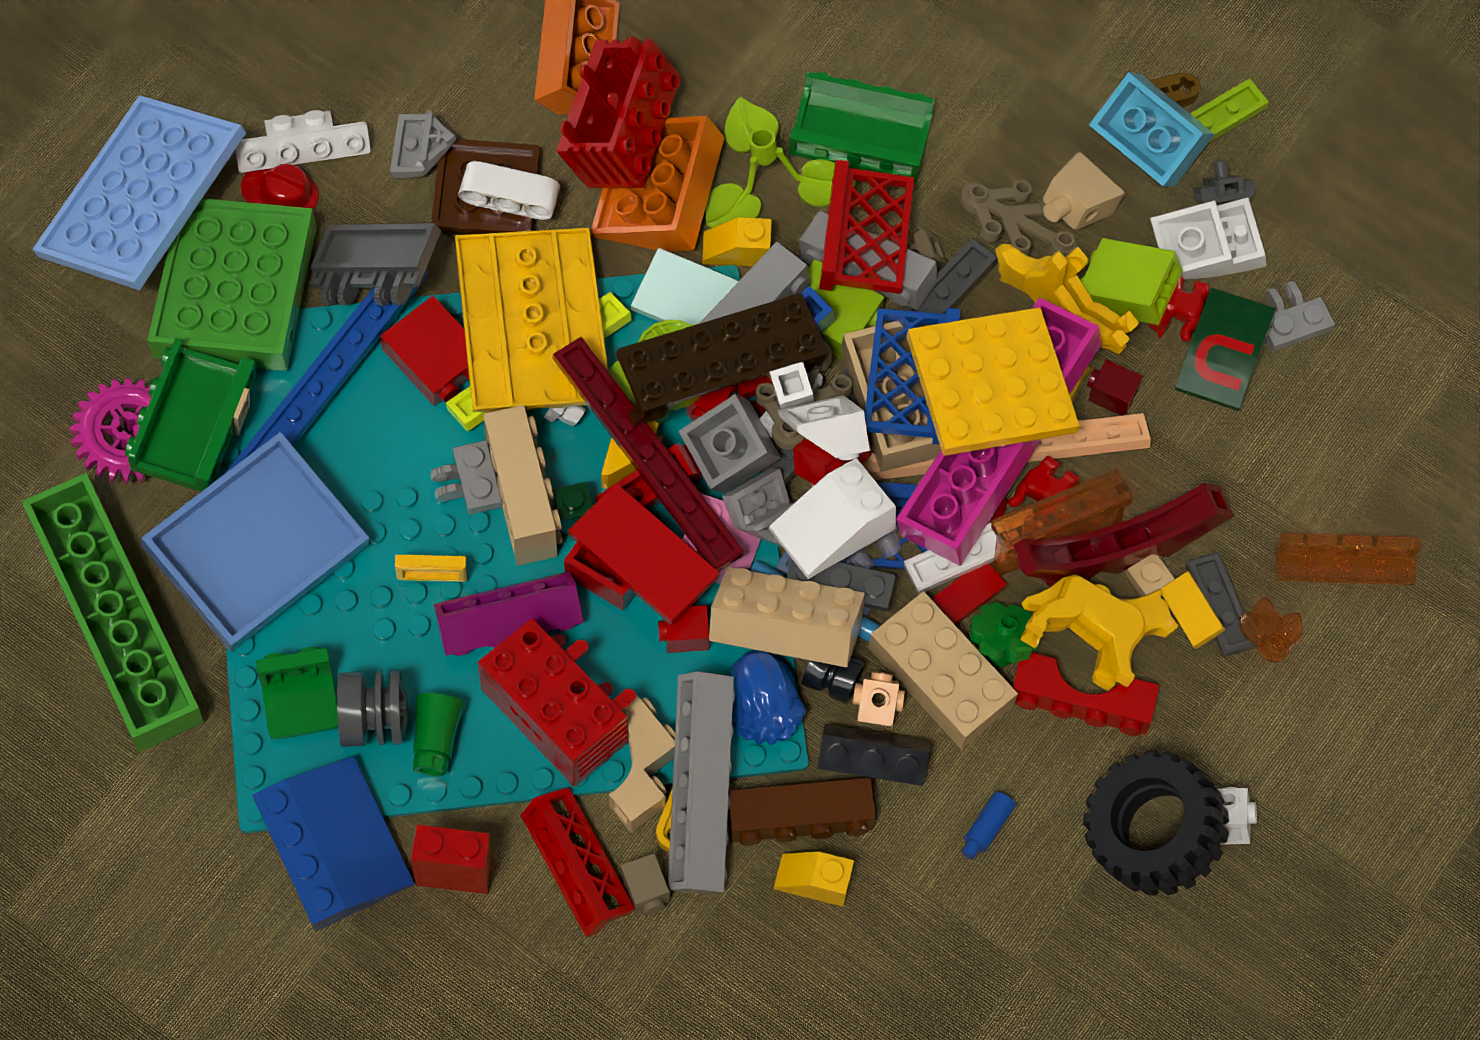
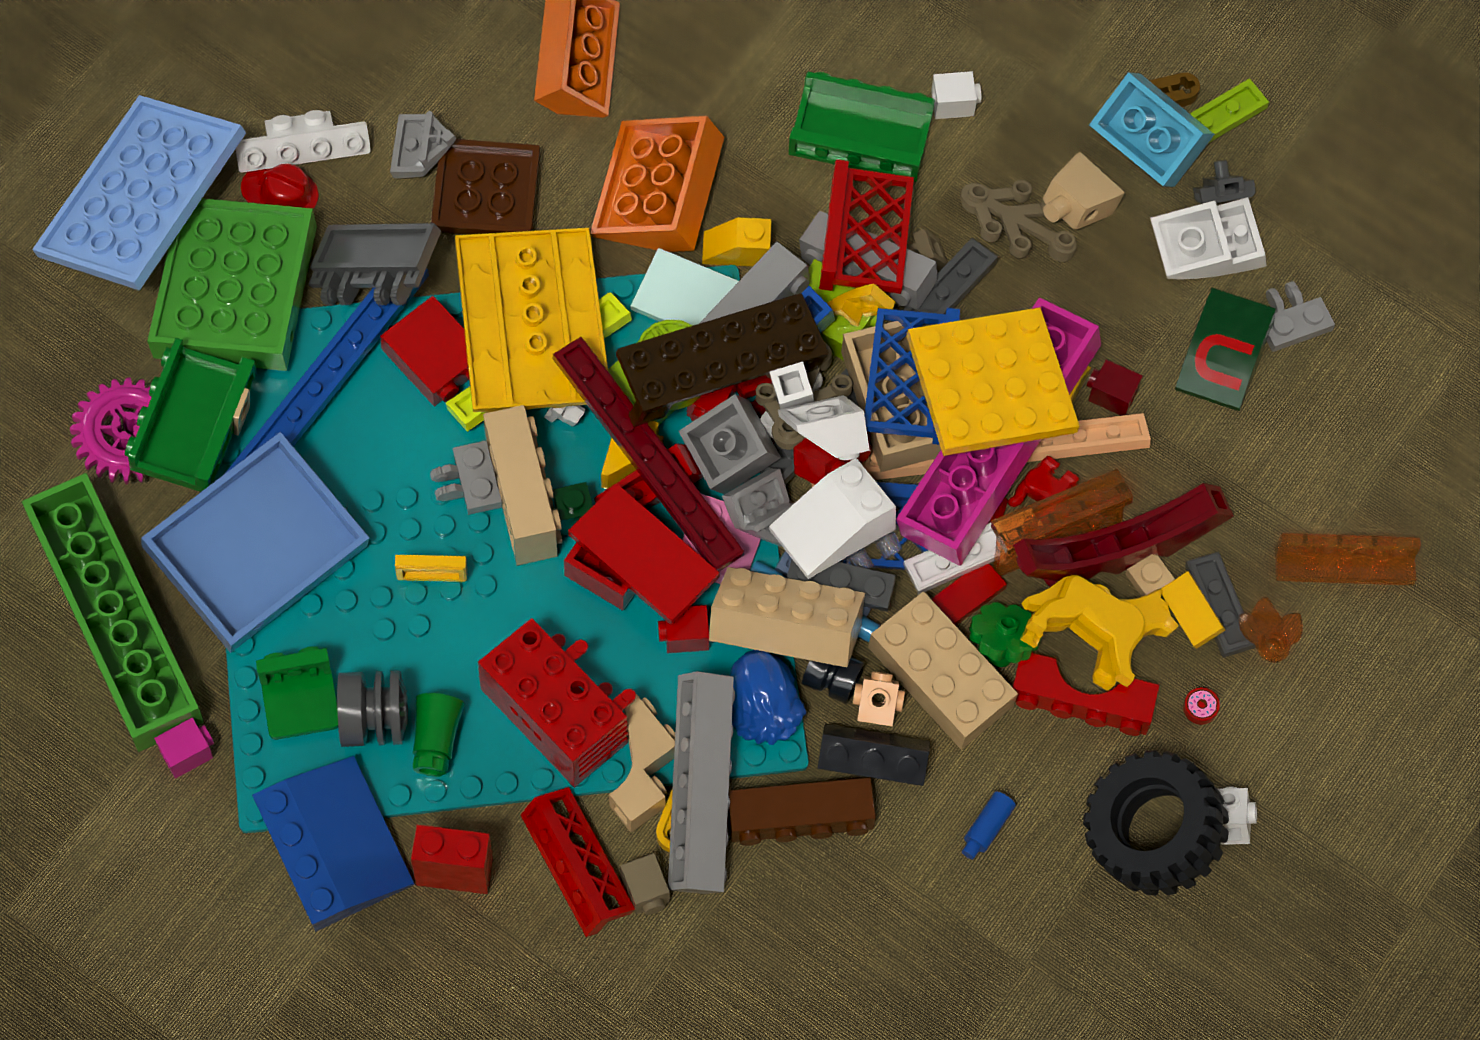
(185, 747): none -> dark pink brick
(497, 613): magenta brick -> none
(509, 190): white beam -> none
(618, 113): red piece -> none
(756, 131): lime plant -> none
(815, 876): yellow slope -> none
(859, 302): none -> yellow slope
(955, 95): none -> white brick
(1057, 282): yellow animal -> none
(1132, 278): lime brick -> none
(1185, 308): red animal -> none
(1201, 706): none -> tile

